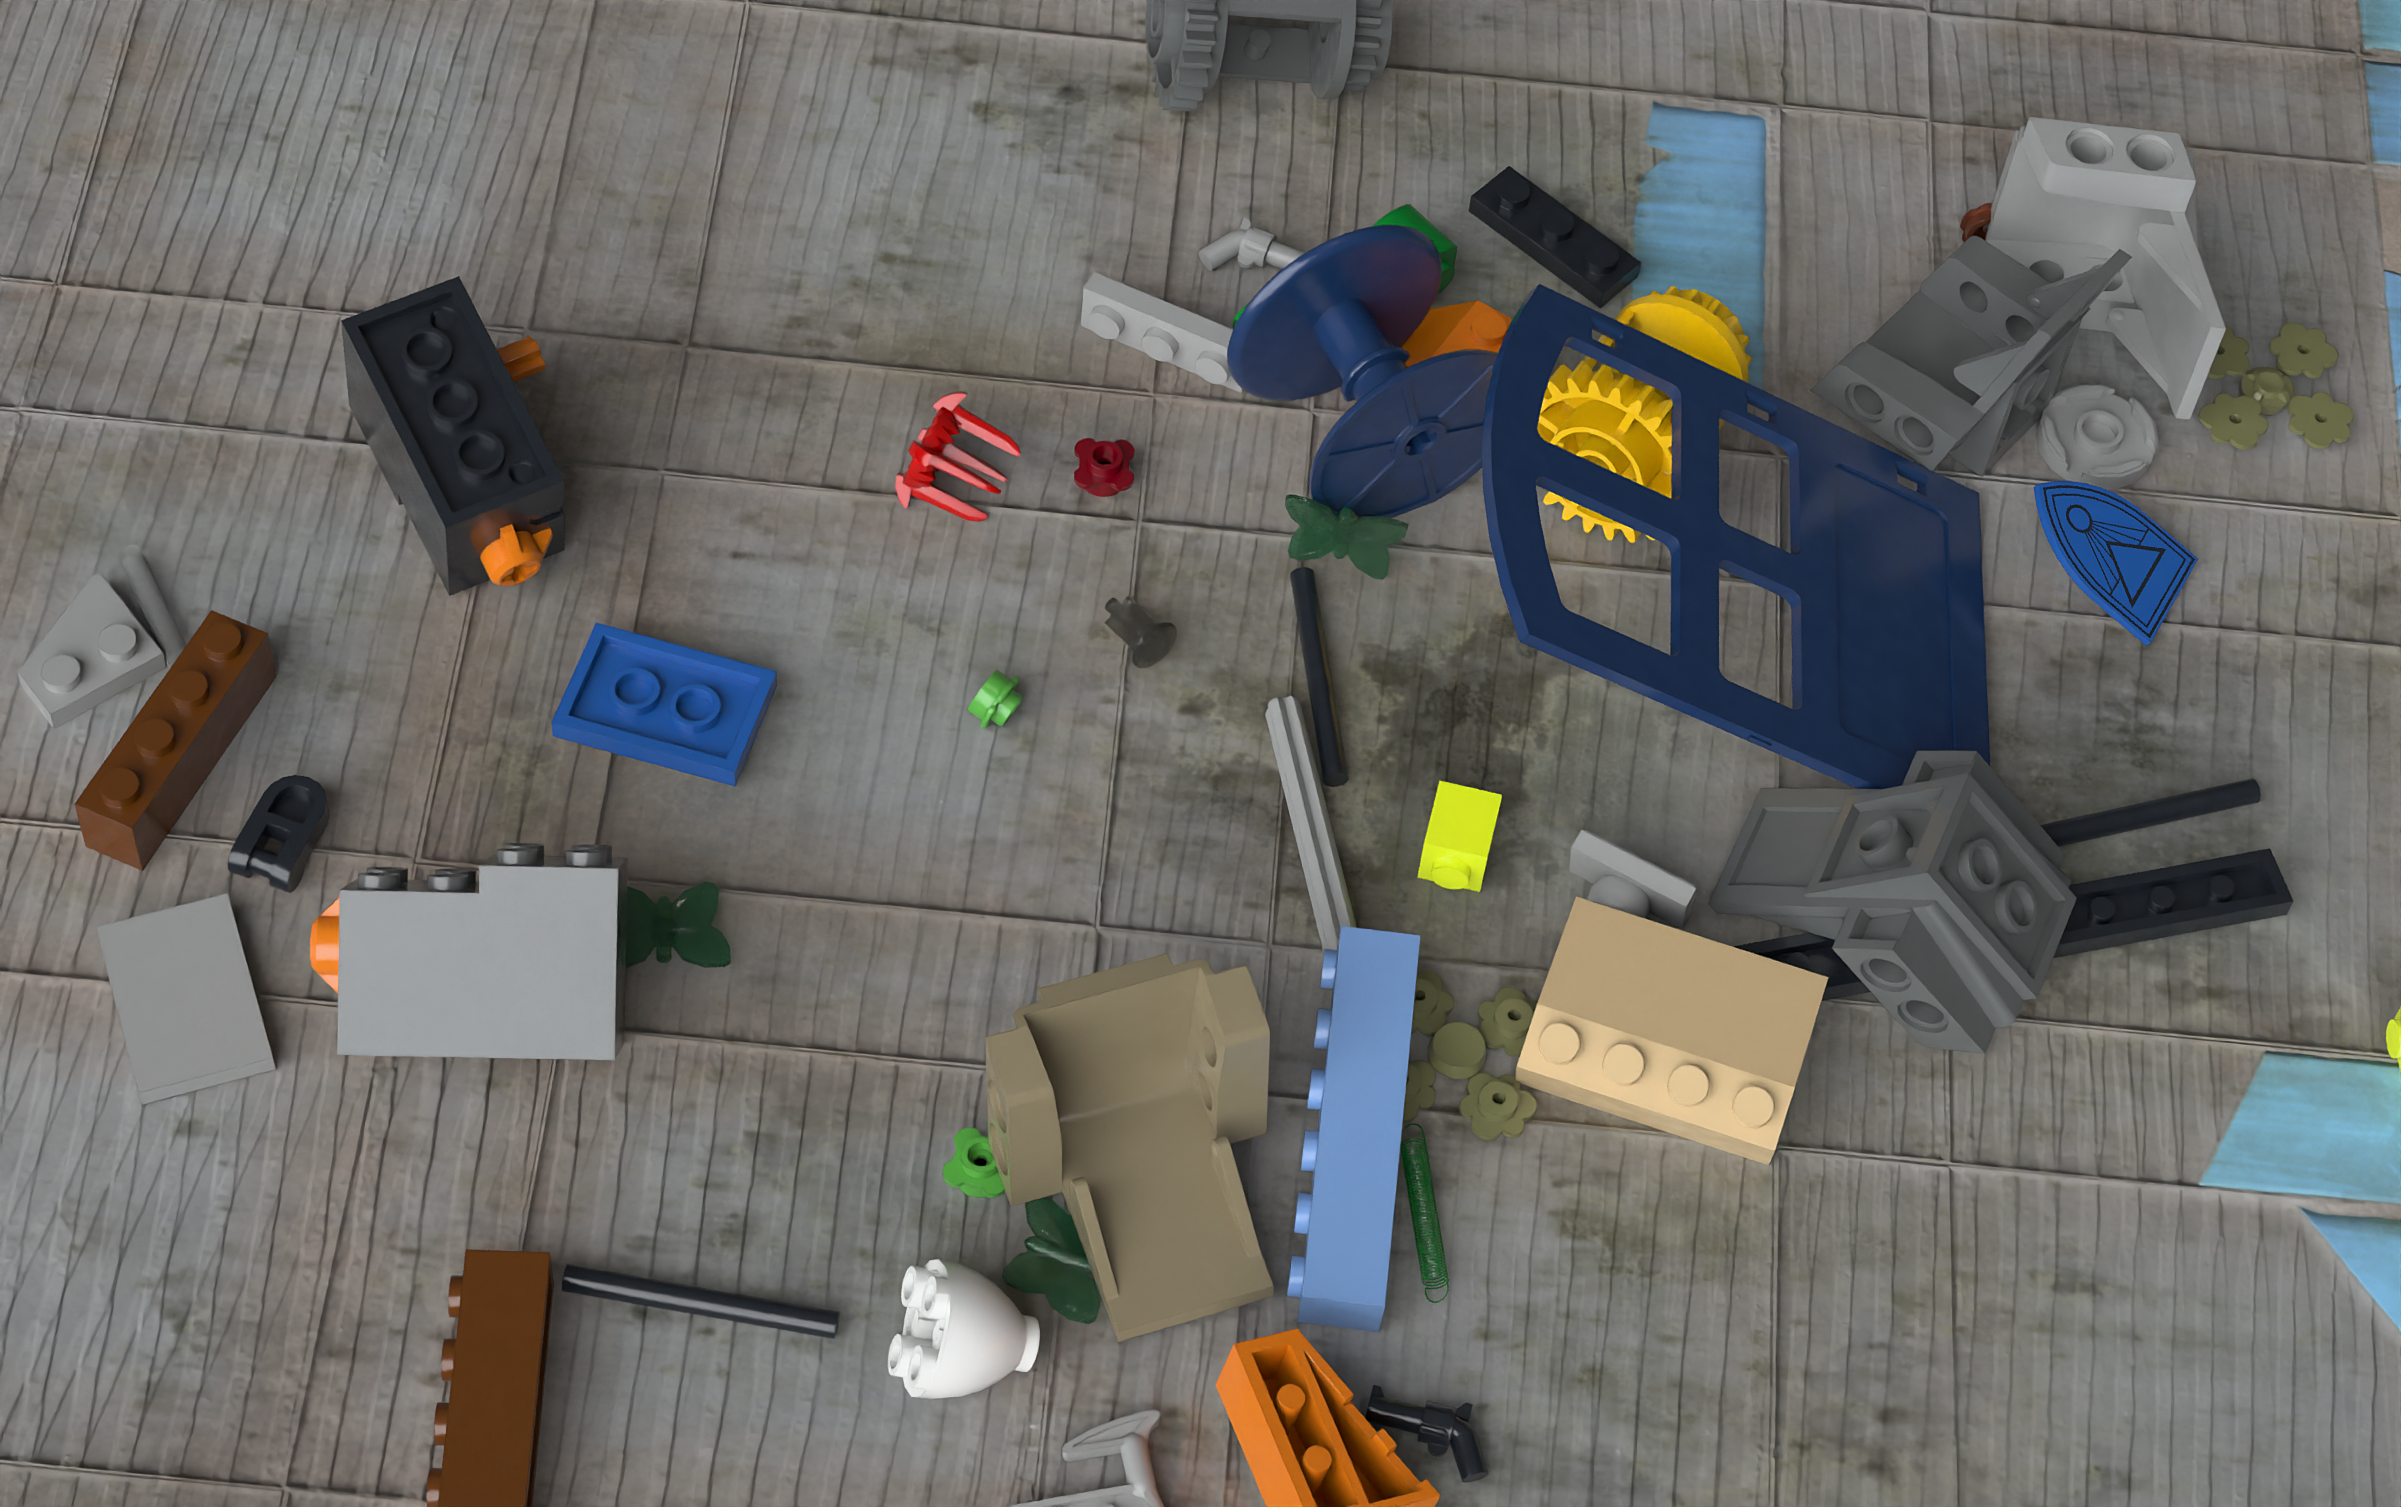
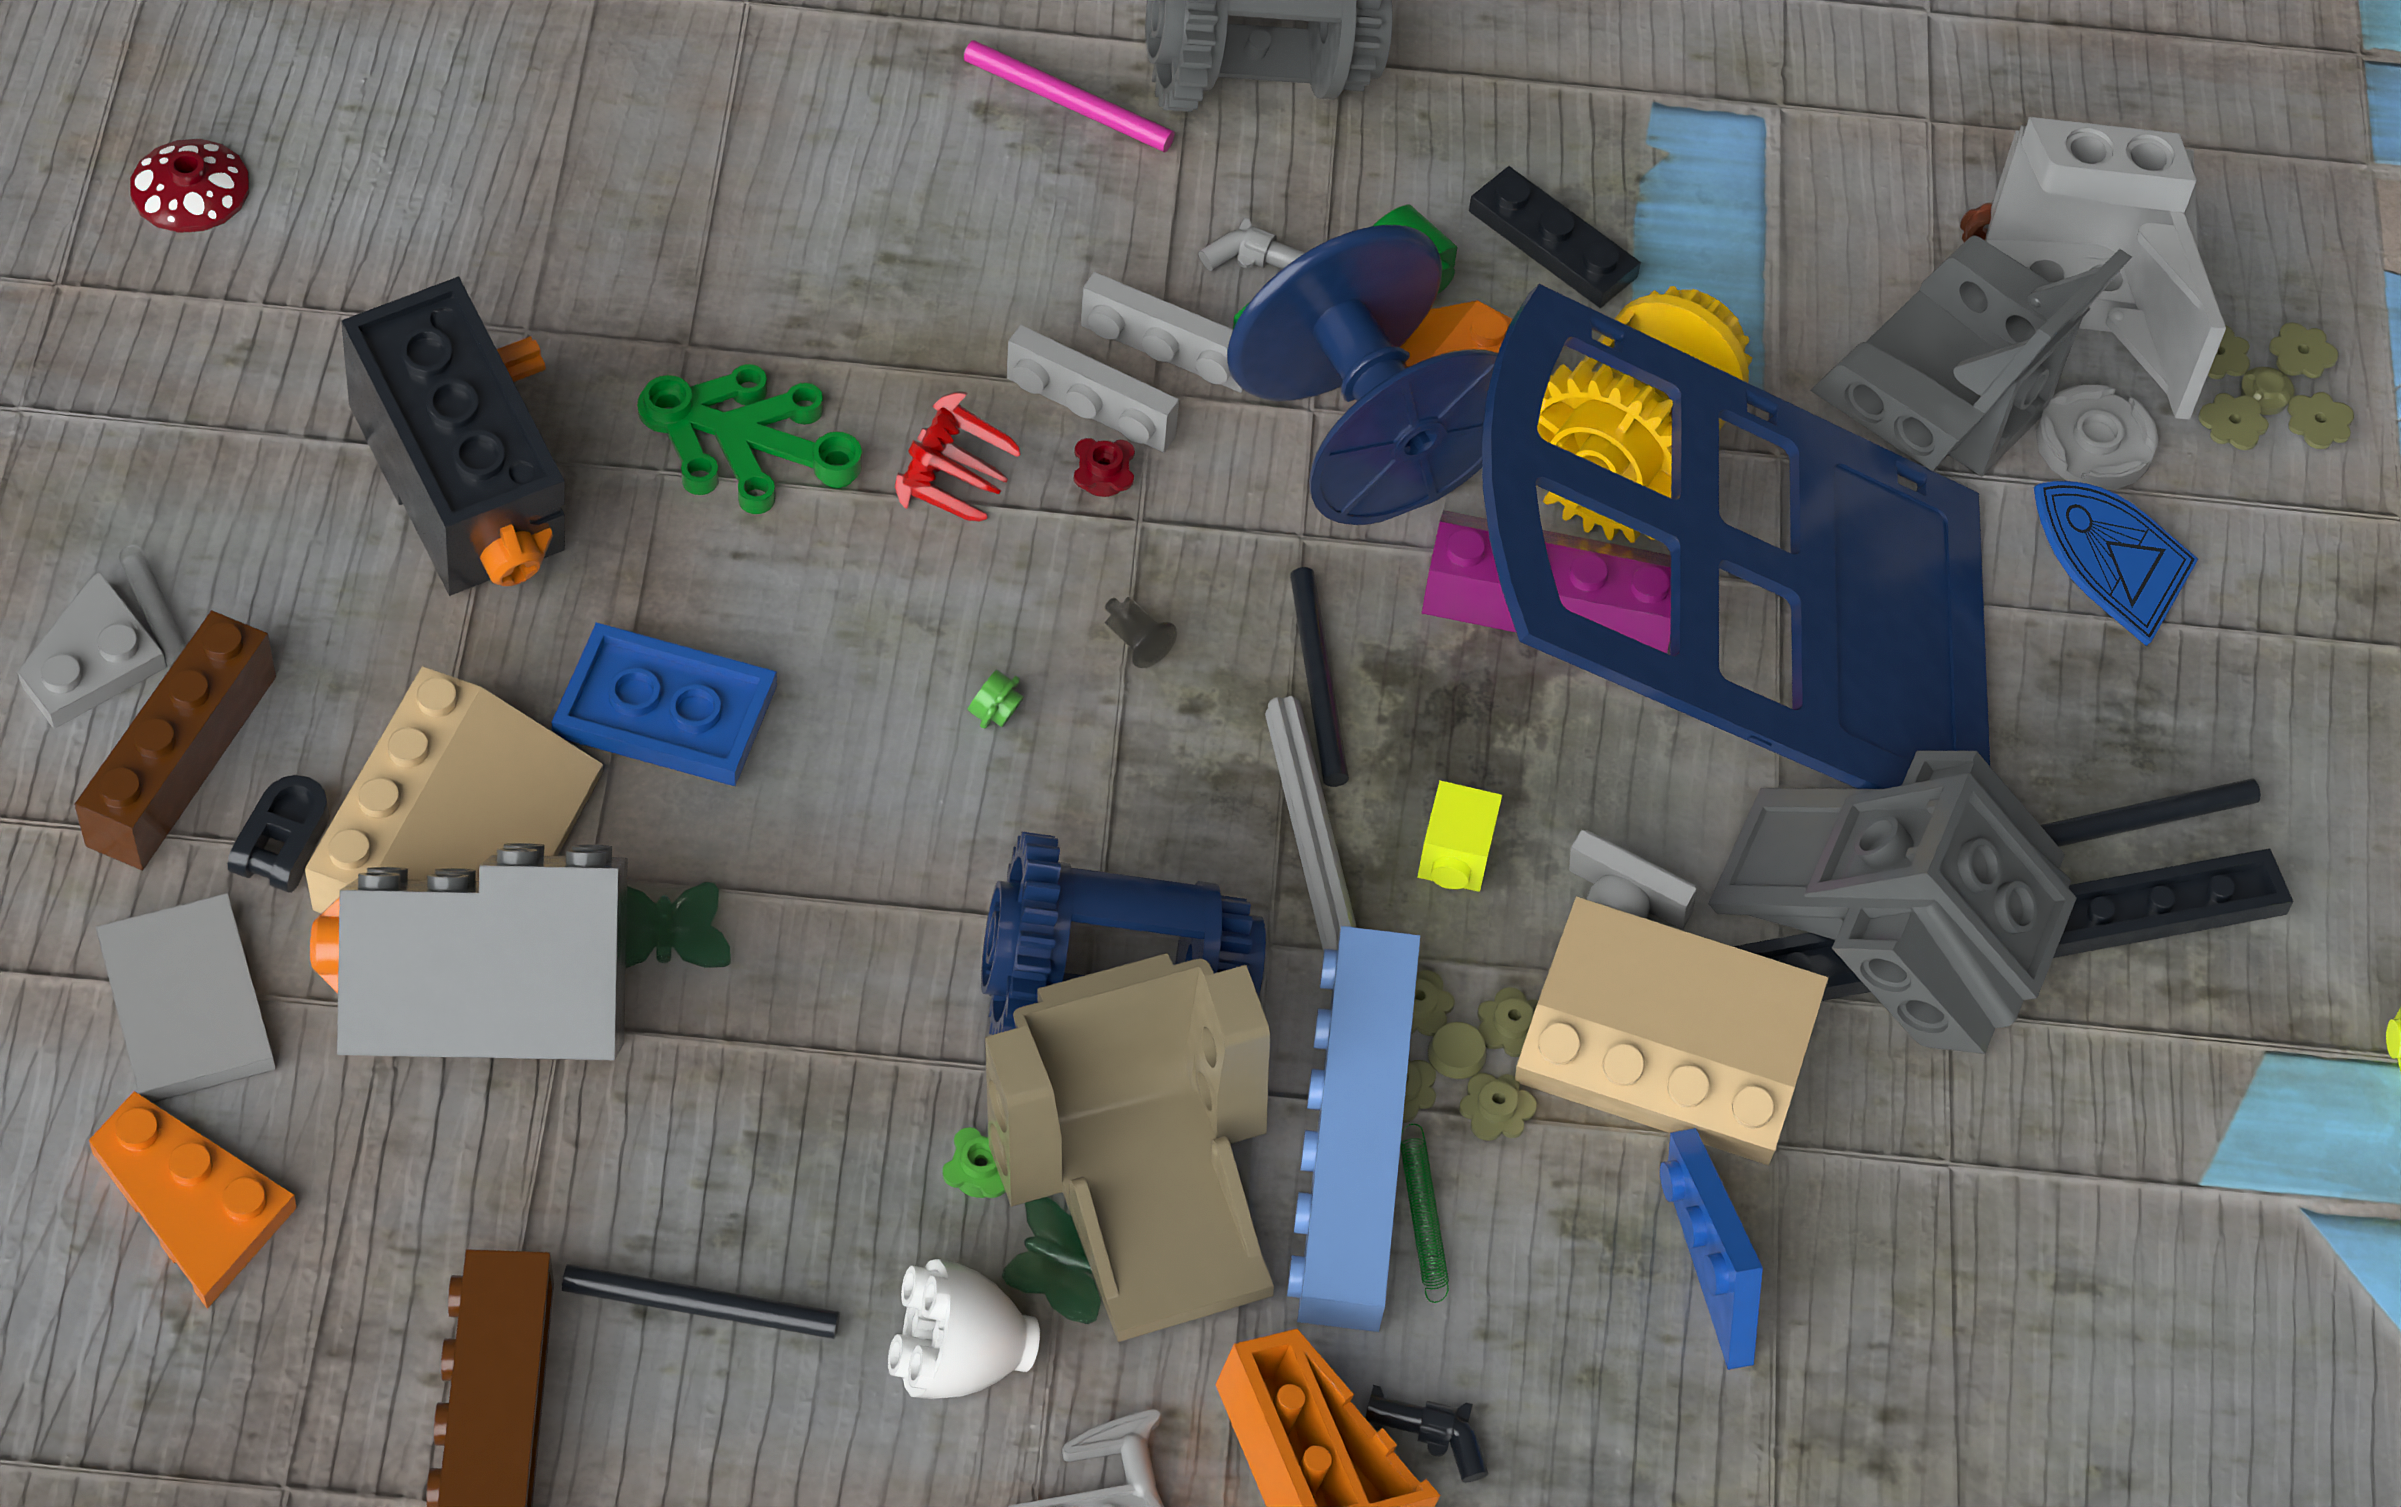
(189, 185): none -> dark red dish
(191, 1193): none -> orange wing
(452, 788): none -> tan slope
(745, 429): none -> green plant
(1035, 909): none -> dark blue piece
(1069, 96): none -> dark pink bar
(1092, 389): none -> light grey plate
(1361, 539): clear green piece -> none
(1595, 579): none -> magenta slope
(1717, 1244): none -> blue wing

